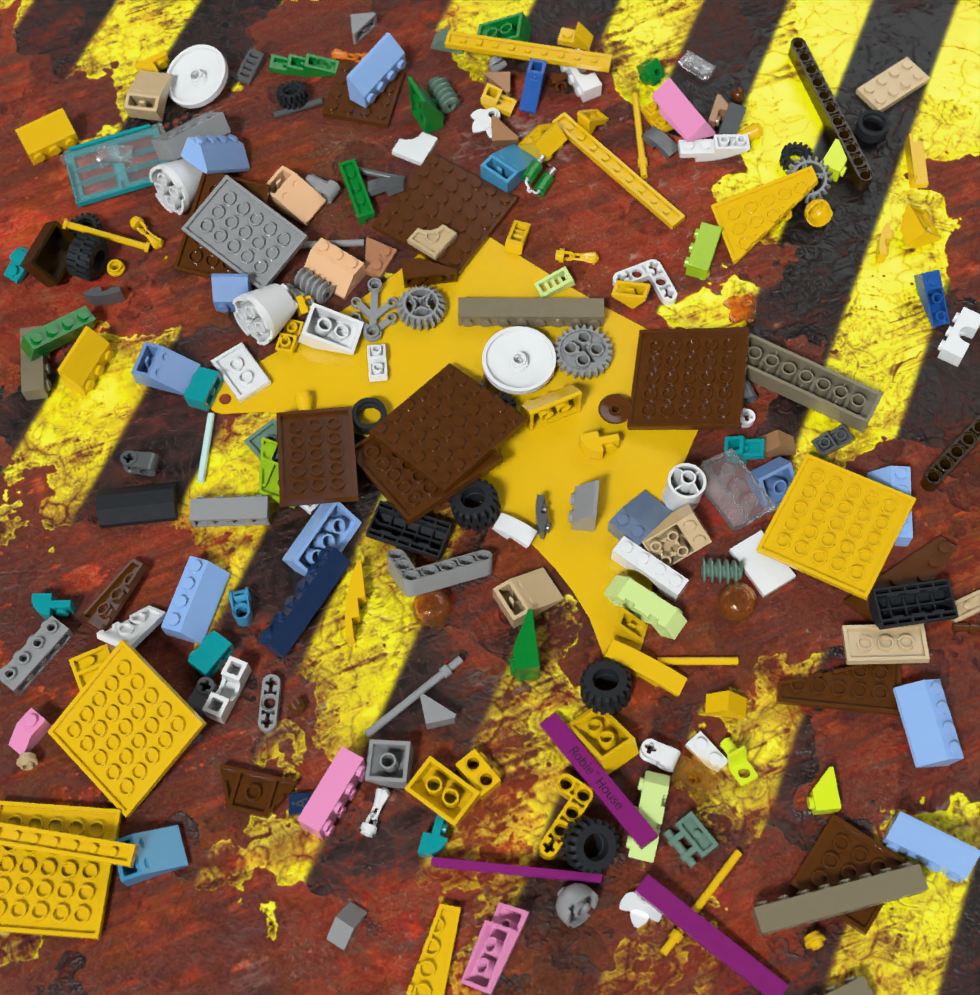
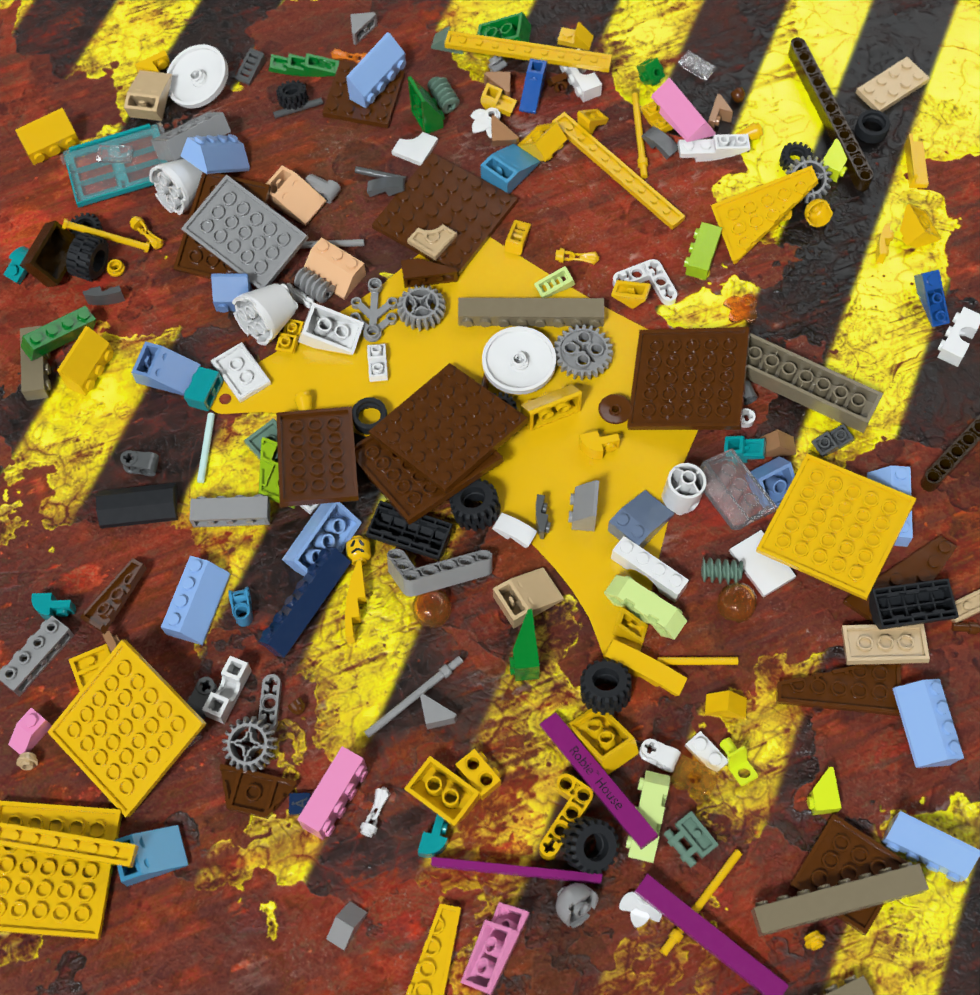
(135, 628): white wing -> none
(211, 654): teal brick -> none
(251, 736): none -> light grey gear
(302, 306): yellow tile -> none
(356, 190): green hinge -> none
(358, 549): none -> yellow head
(378, 258): nougat wing -> none
(389, 763): light grey slope -> none
(532, 172): green piece -> none
(677, 536): tan slope -> none
(732, 119): dark grey slope -> none

